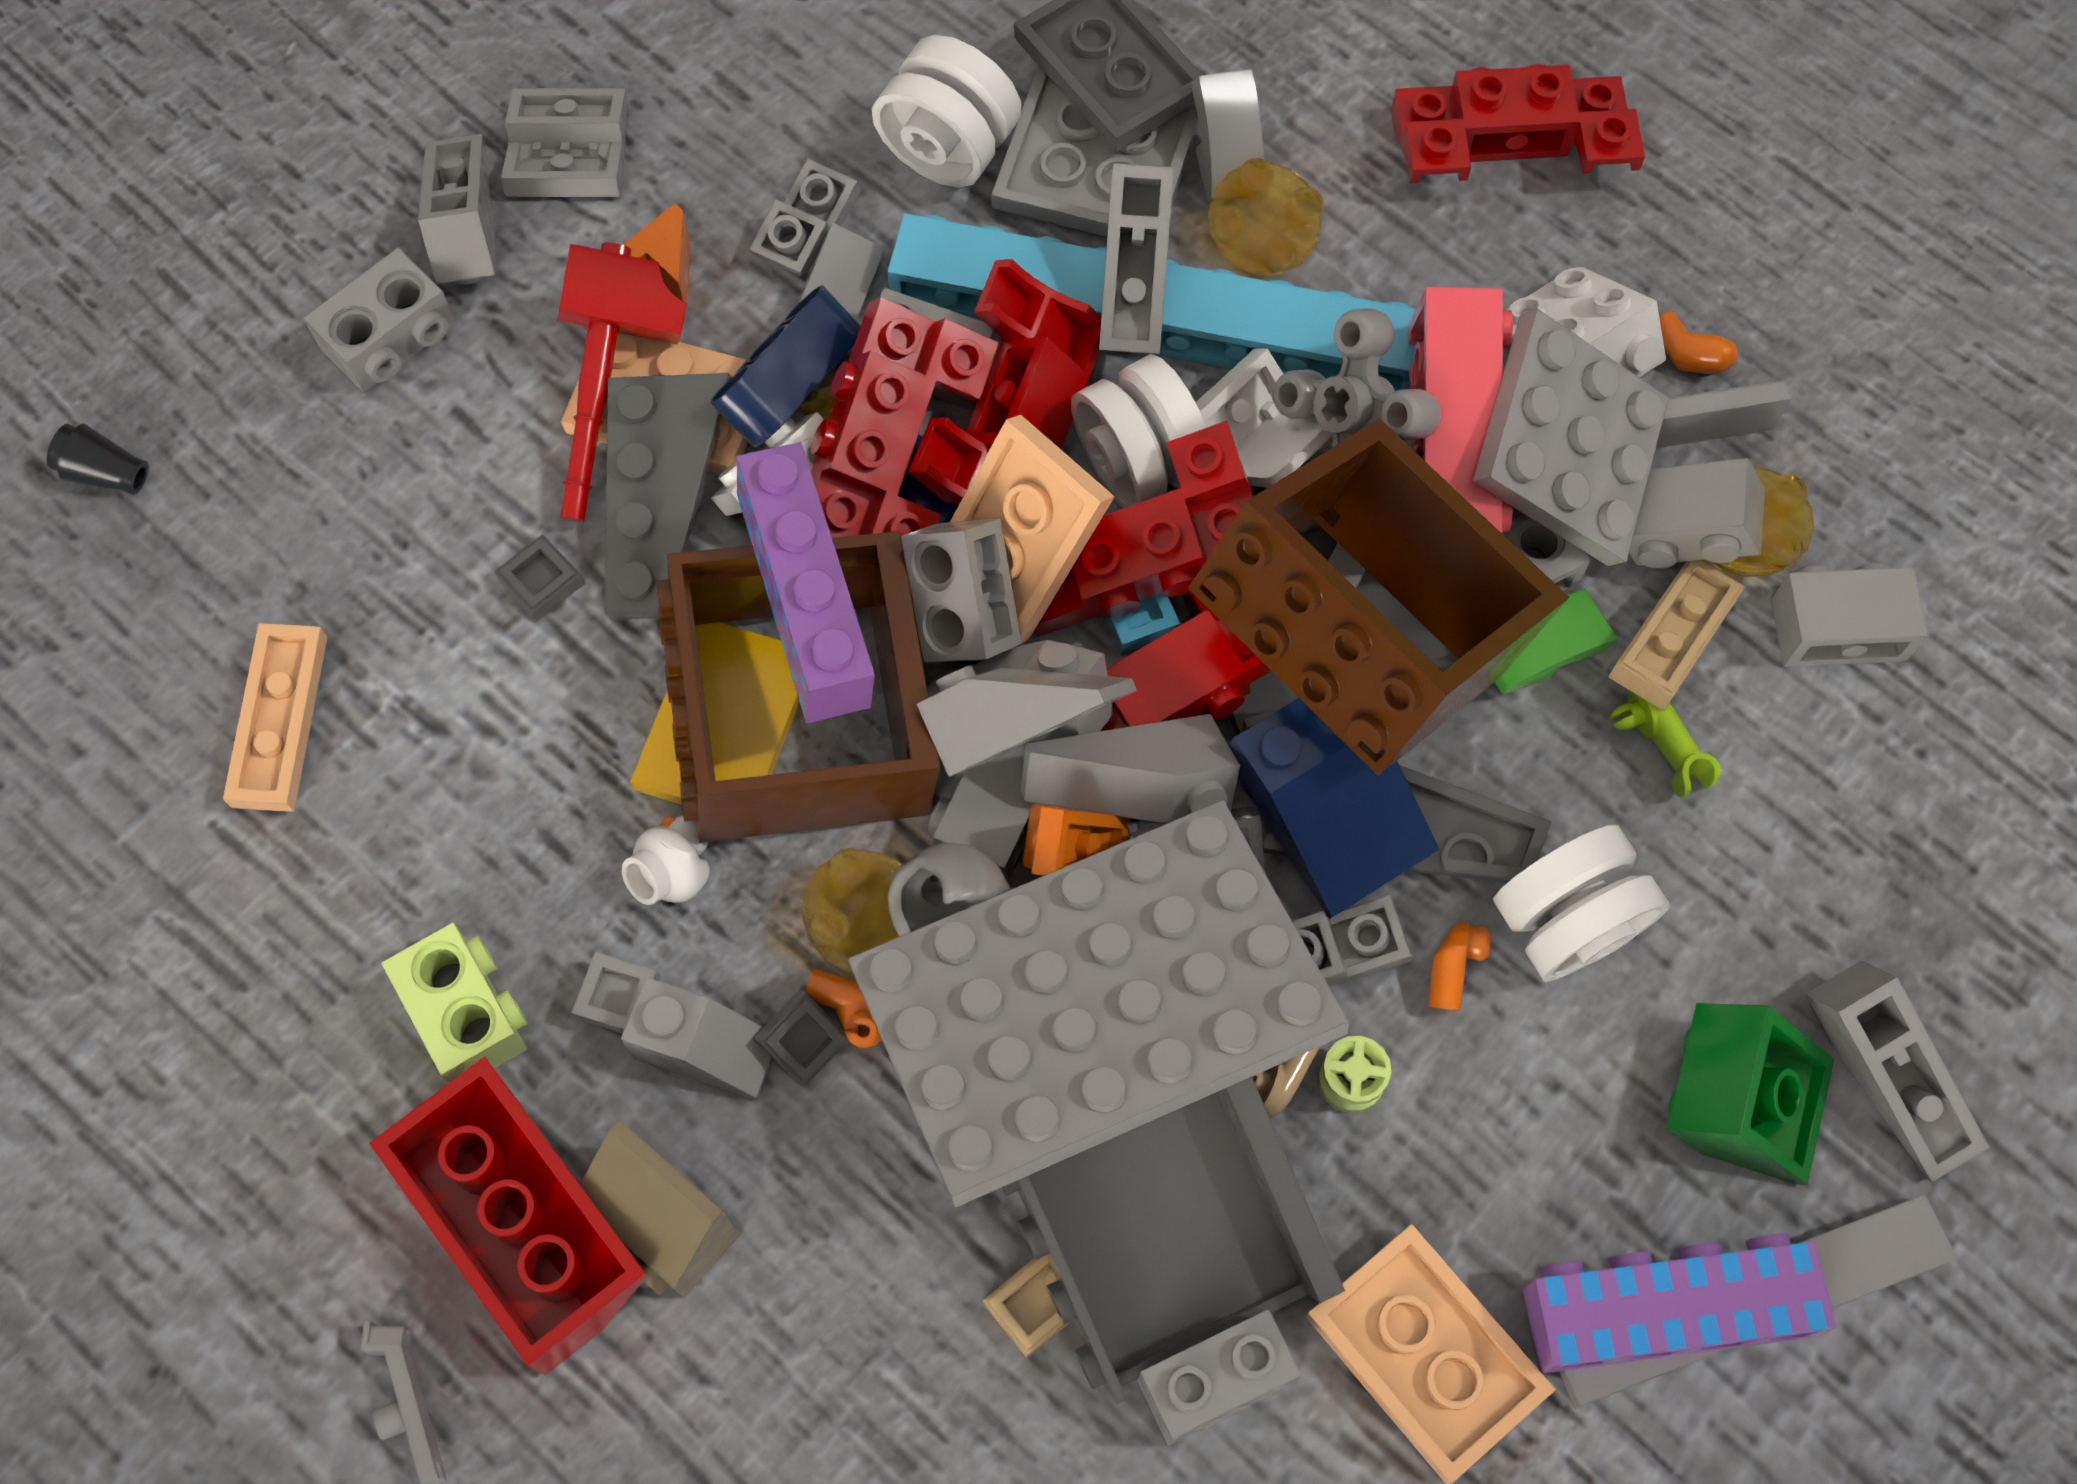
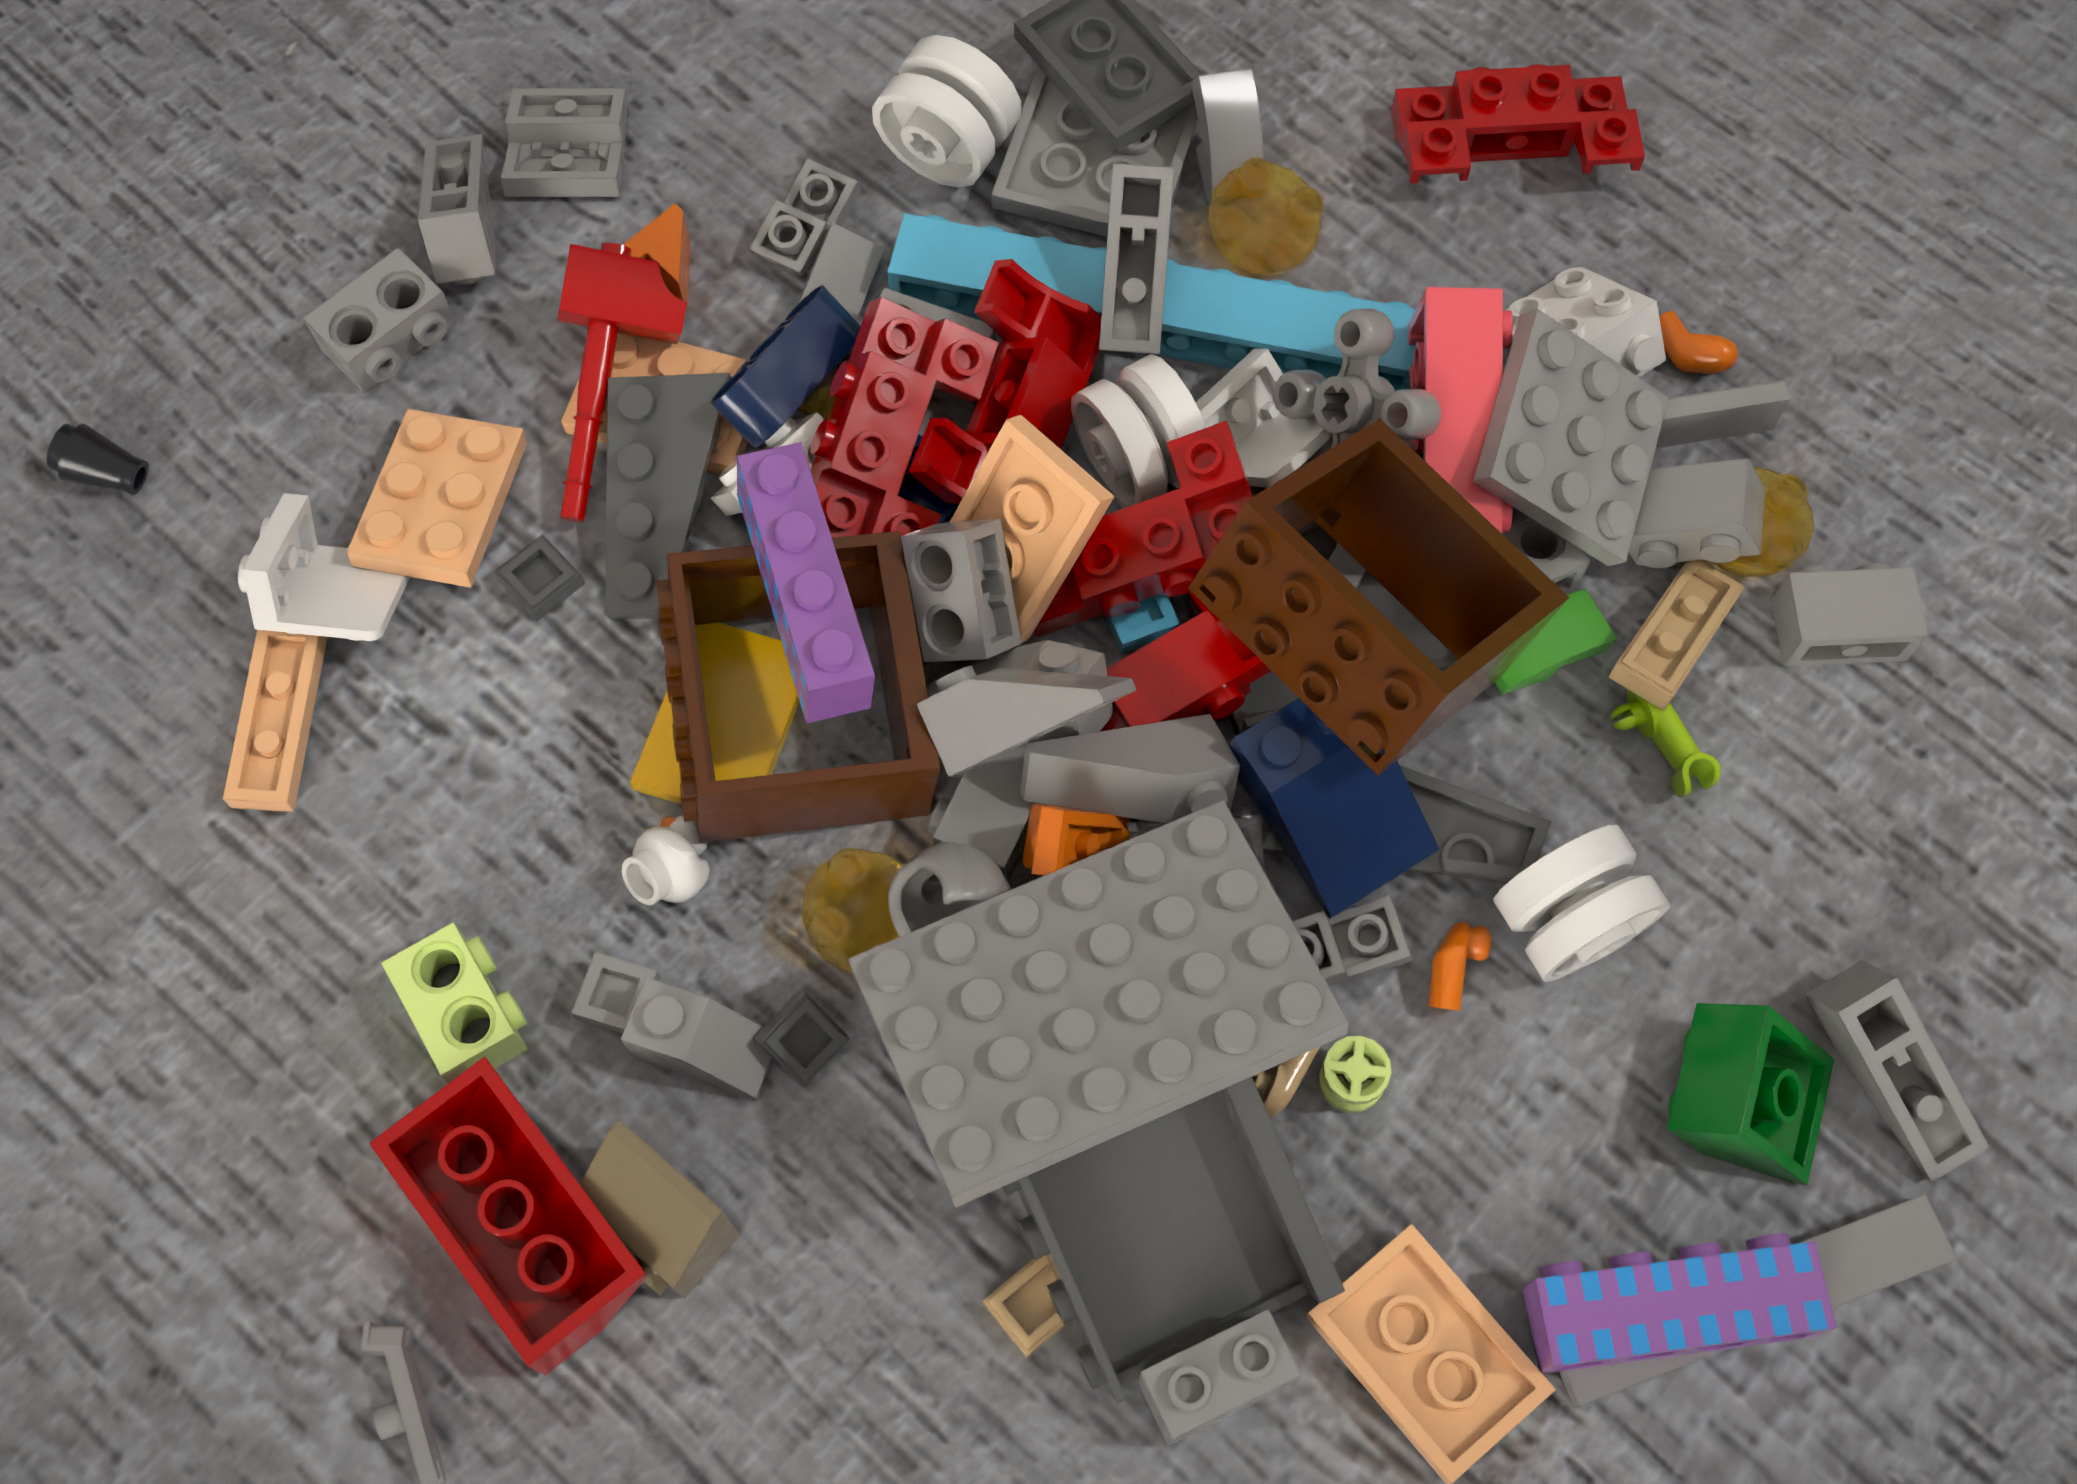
(312, 586): none -> white bracket
(437, 498): none -> light nougat plate
(849, 1006): orange arm -> none

